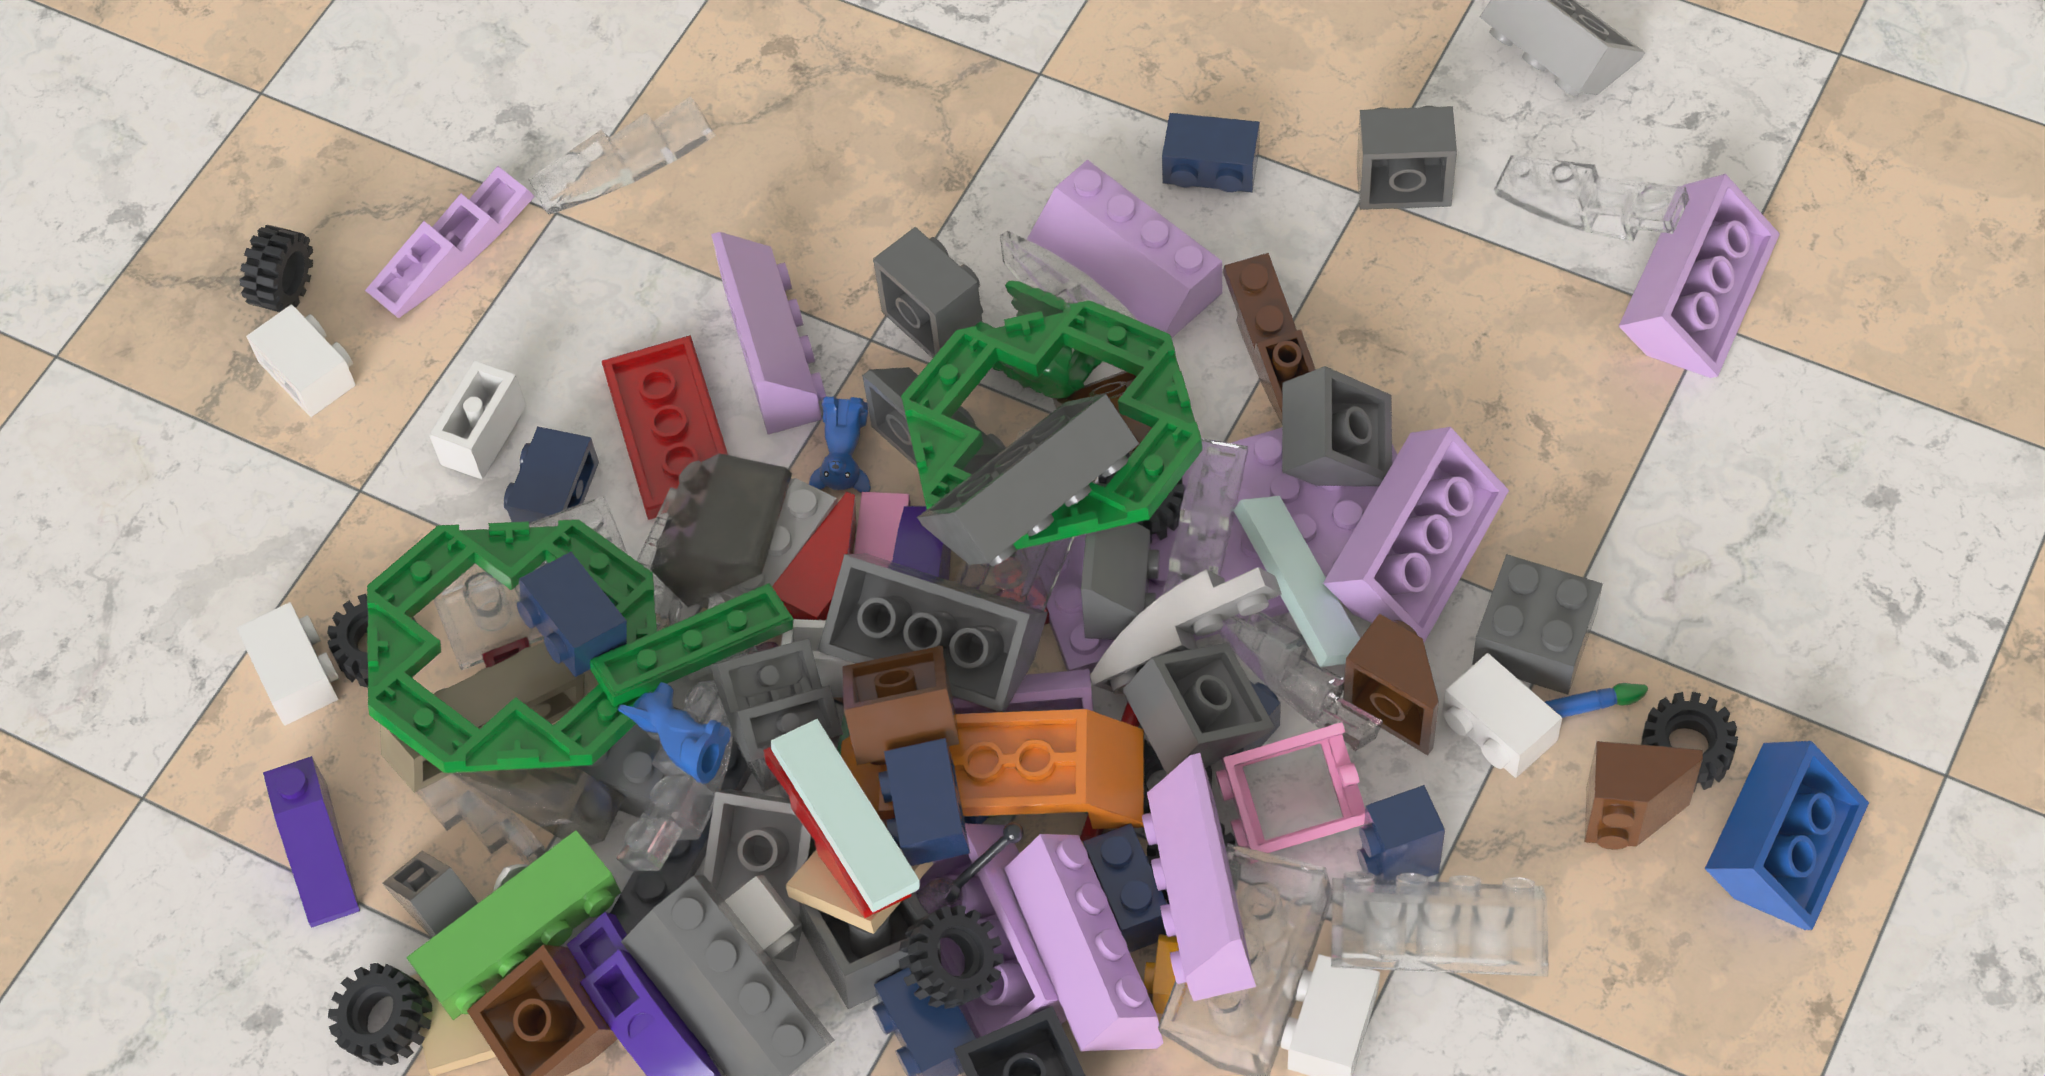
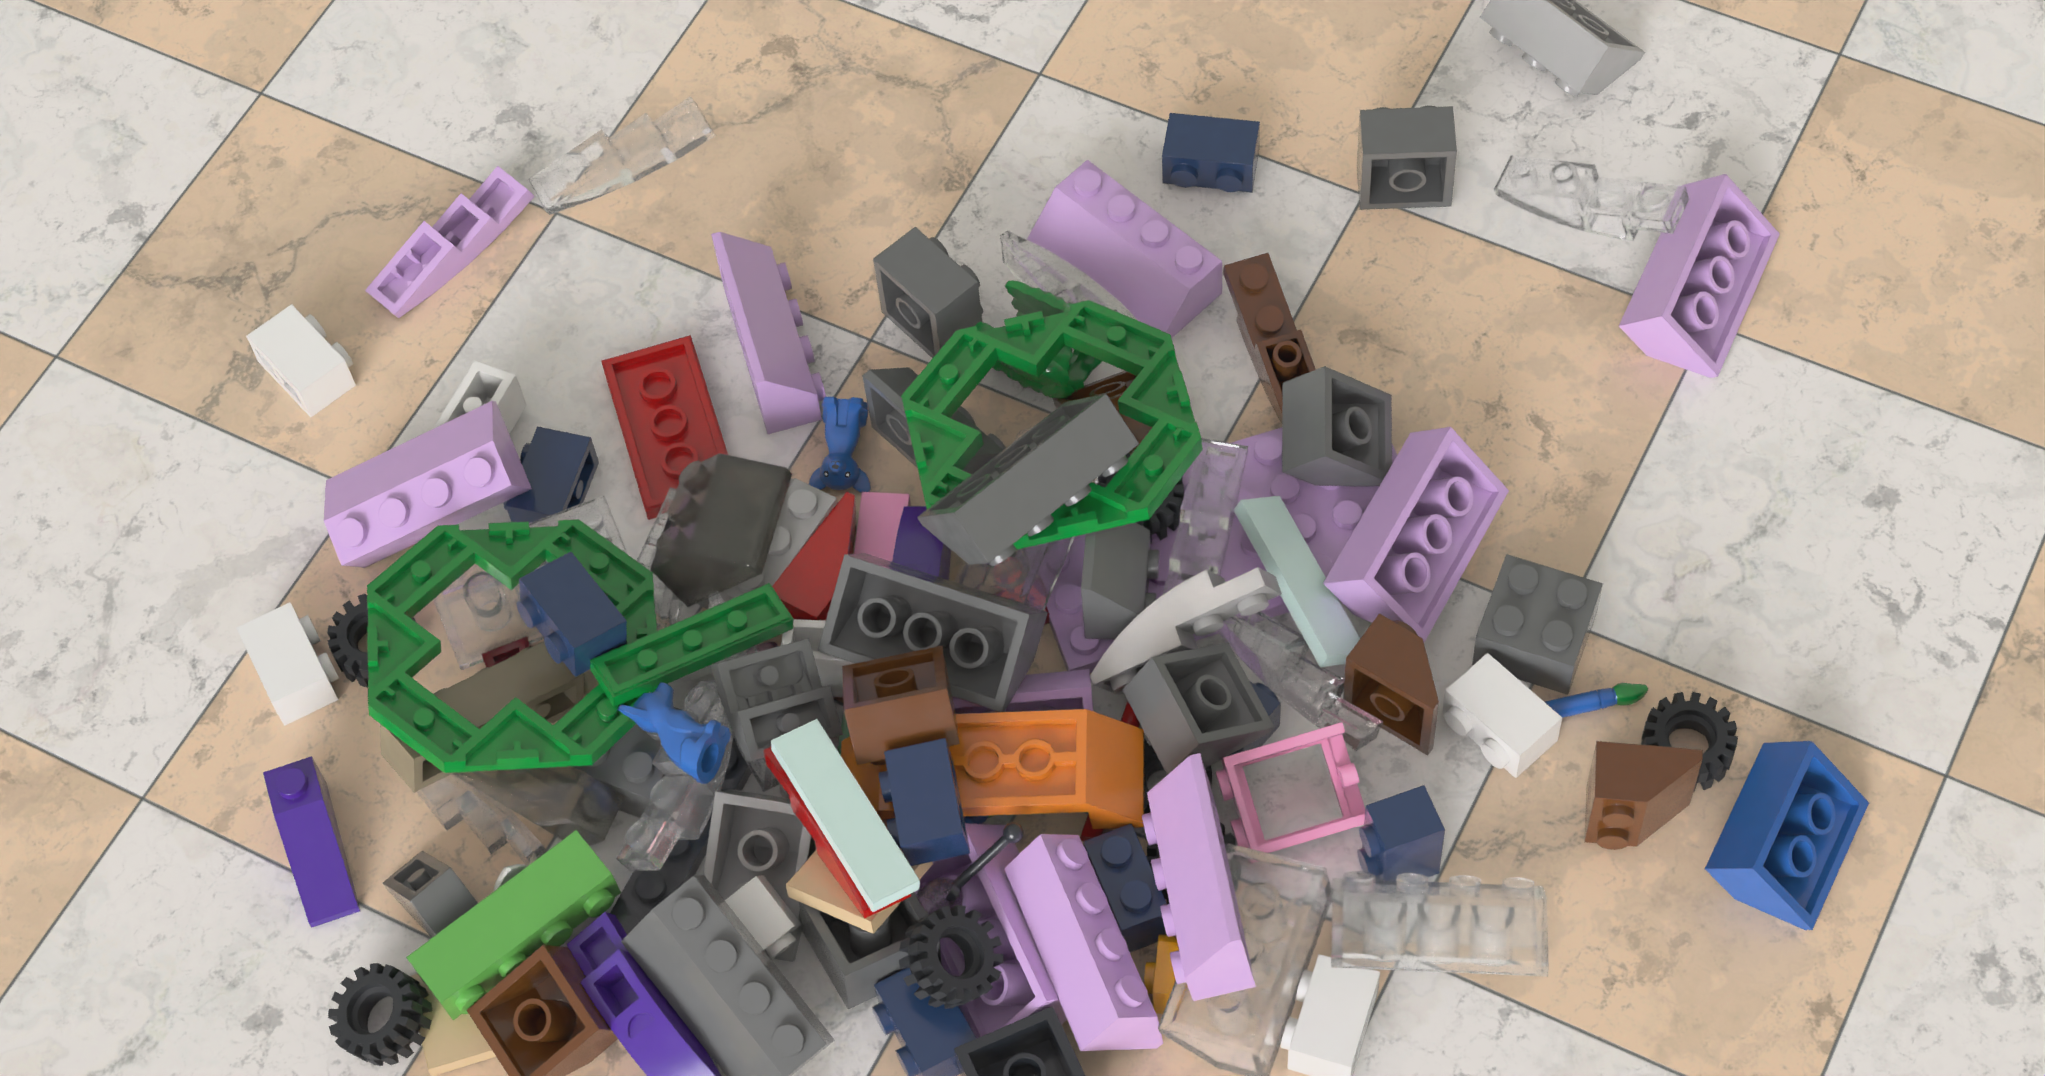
(276, 268): black tyre -> none
(422, 485): none -> lavender slope

